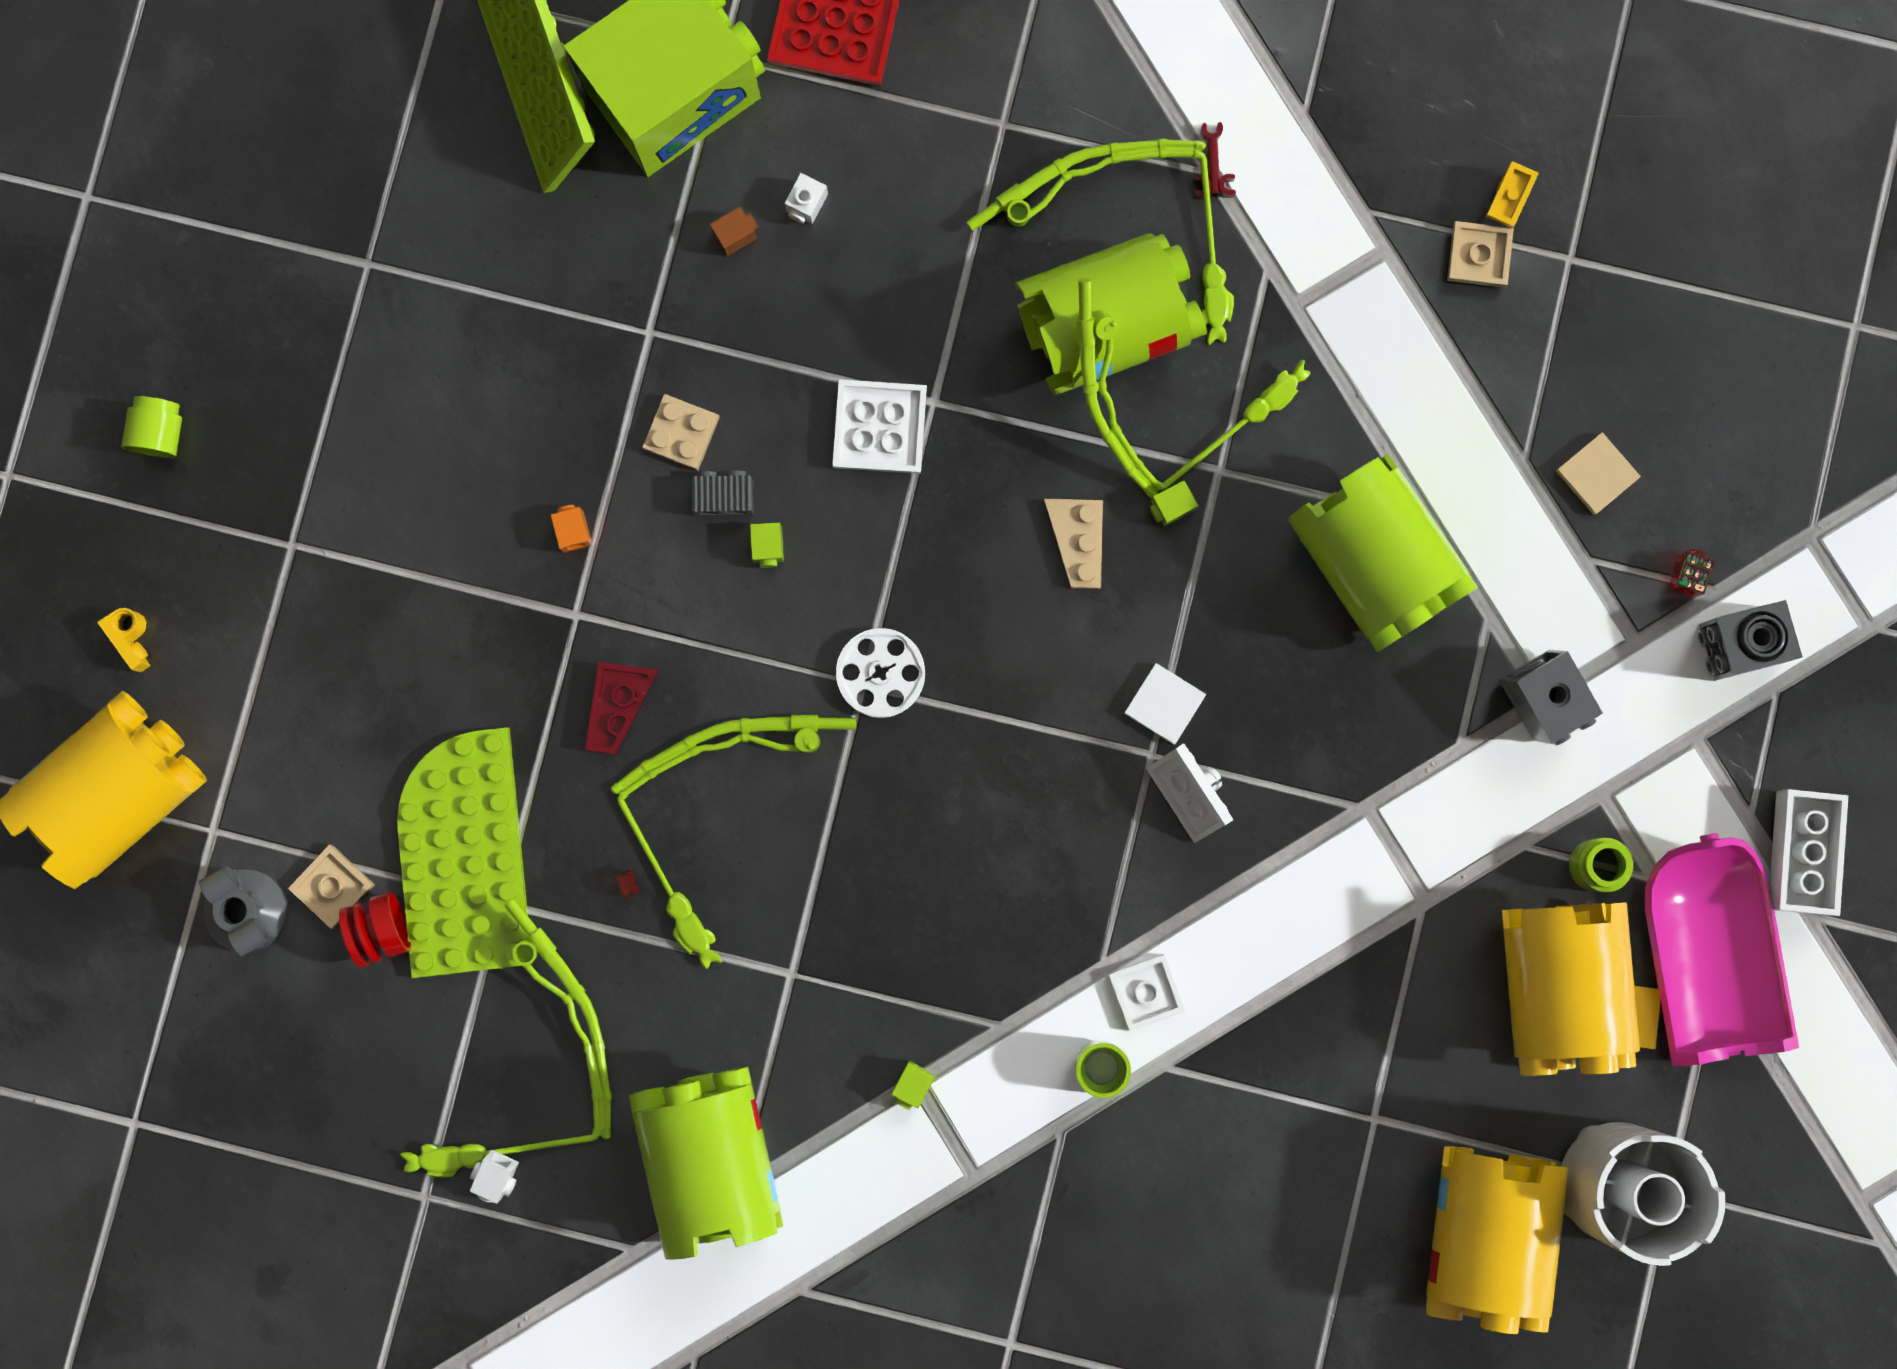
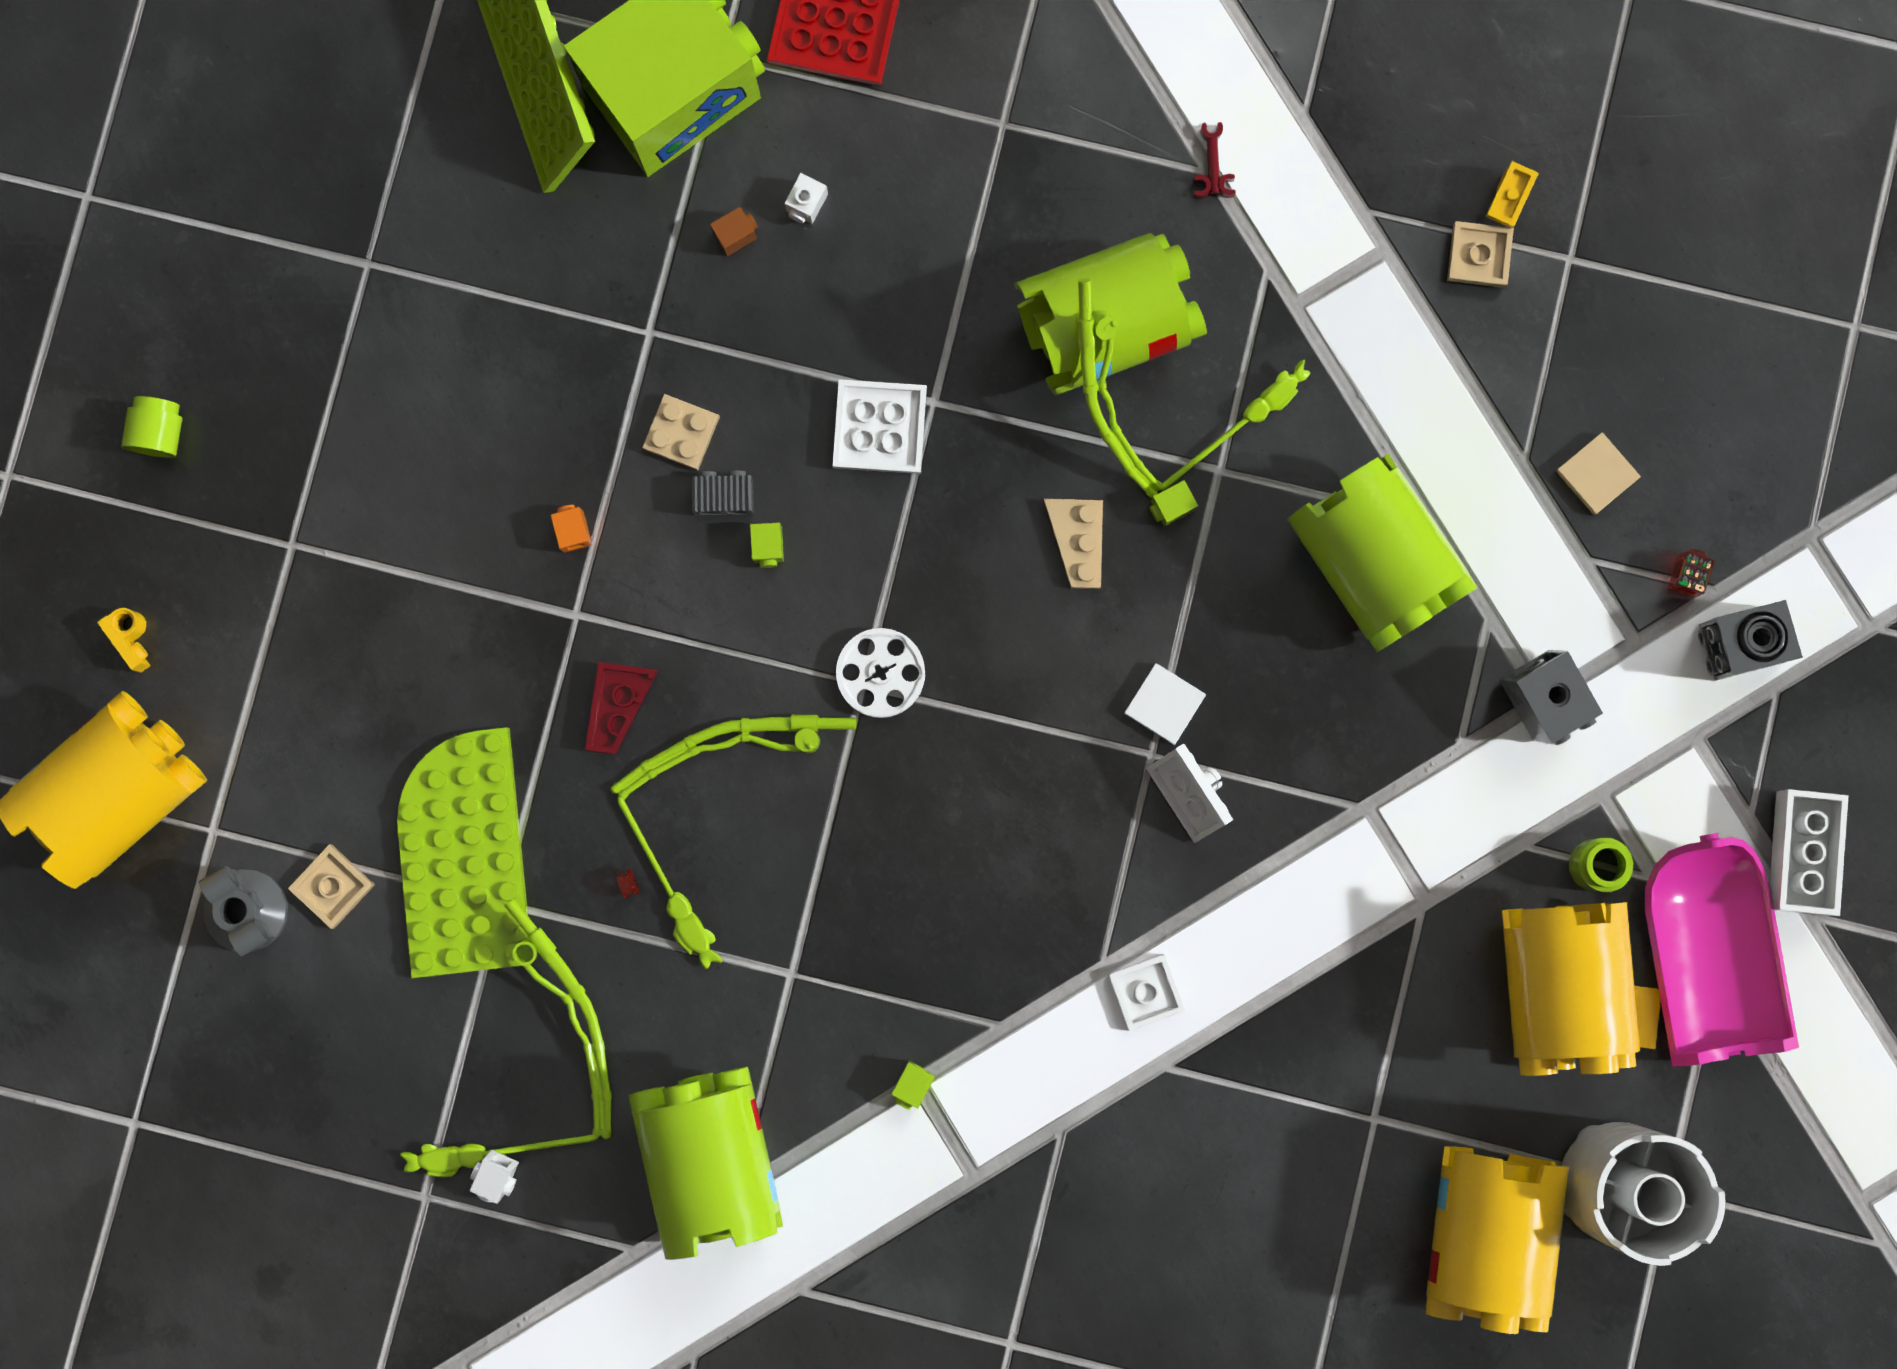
(368, 932): red wheel -> none
(1115, 1085): lime piece -> none
(1217, 299): lime piece -> none

